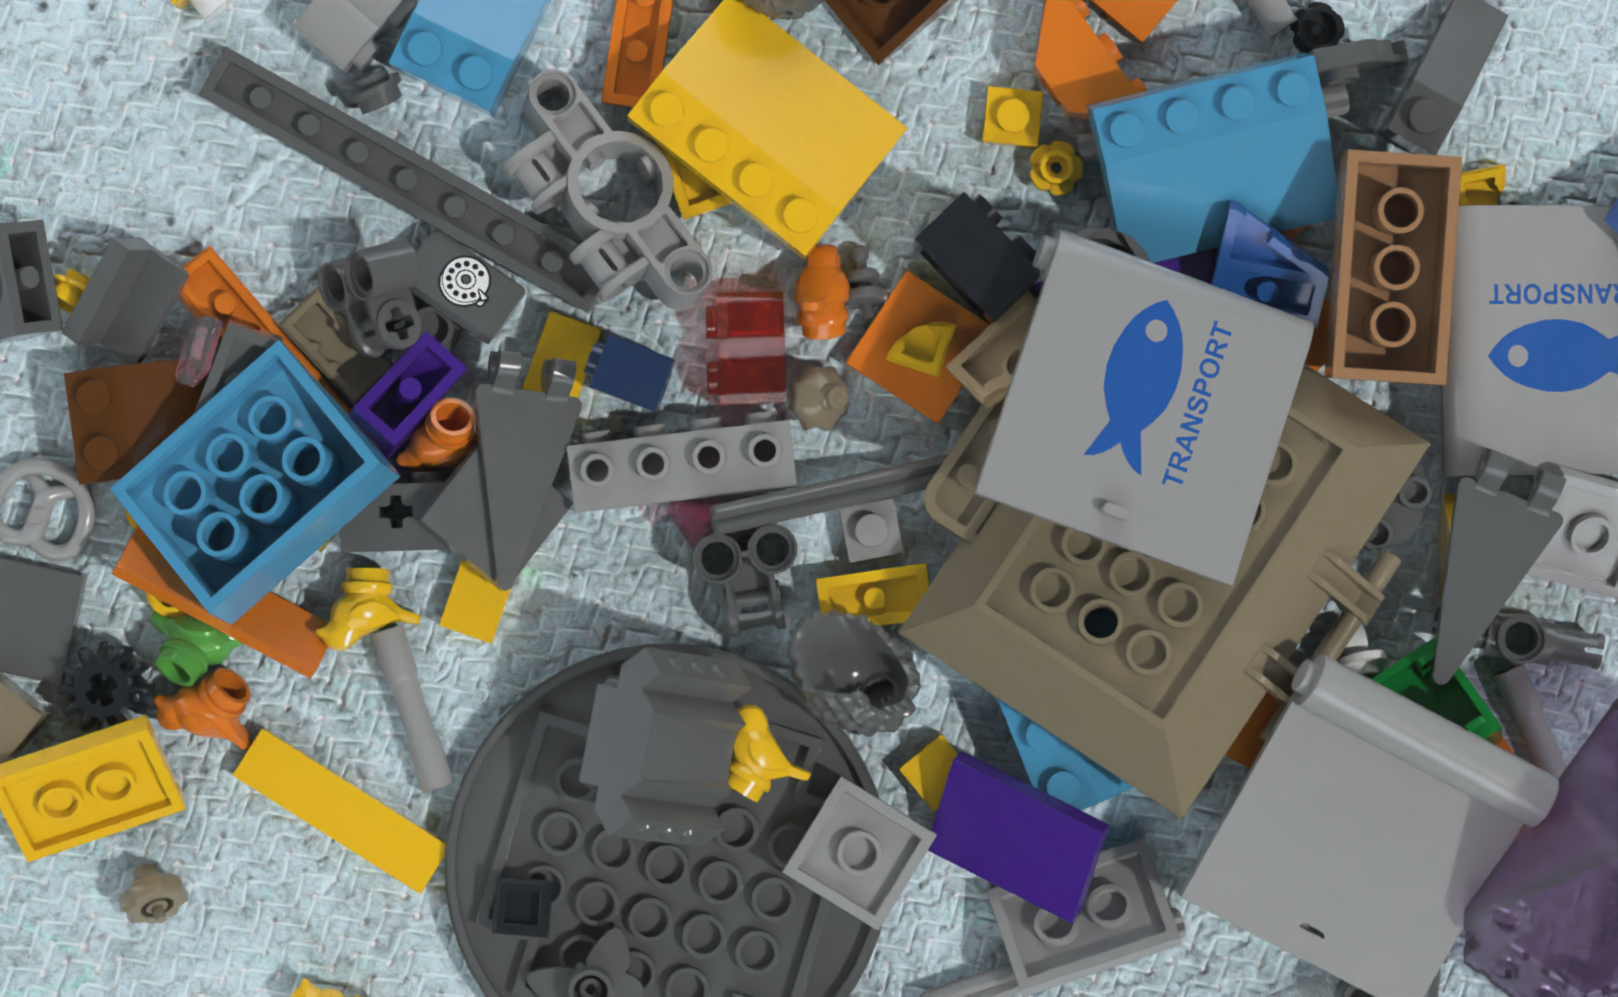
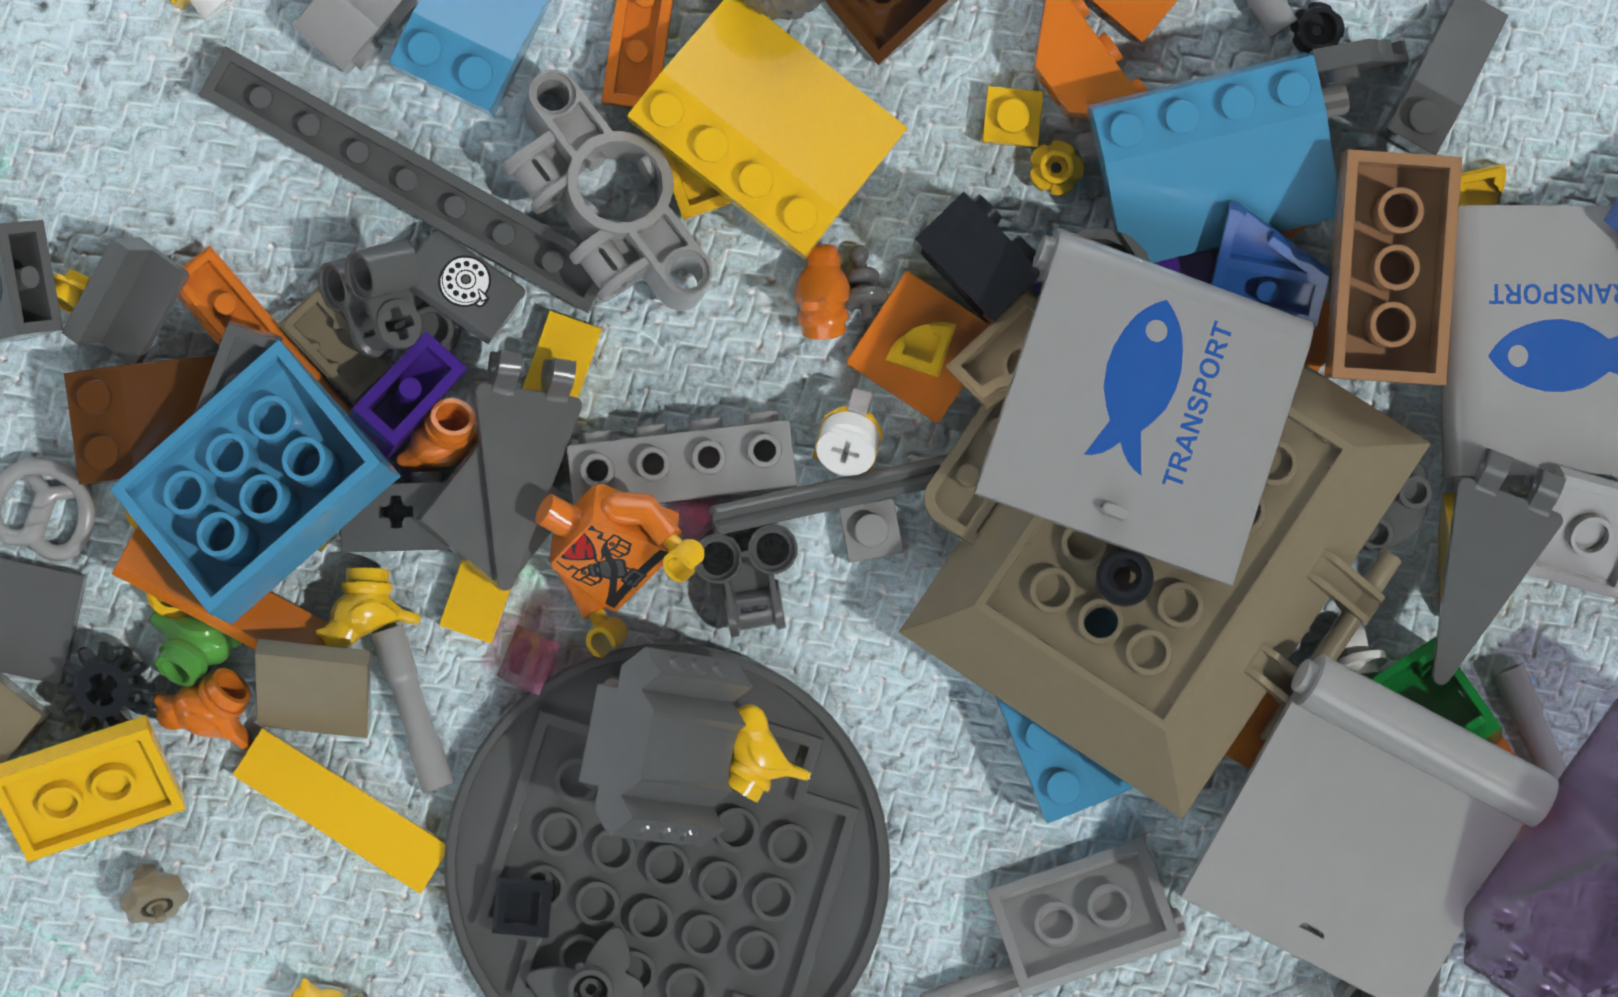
(198, 350): clear tile -> none
(313, 688): none -> dark tan tile
(375, 90): dark grey plate -> none
(528, 660): none -> clear pink plate
(610, 549): none -> orange torso
(629, 372): dark blue slope -> none
(749, 349): clear red brick -> none
(819, 397): dark tan piece -> none
(849, 437): none -> white piece
(852, 672): dark grey piece -> none
(859, 852): light grey plate -> none
(881, 594): yellow plate -> none
(930, 769): yellow tile -> none
(1017, 837): dark purple tile -> none
(1118, 561): none -> black plate
(1545, 644): dark grey pin -> none

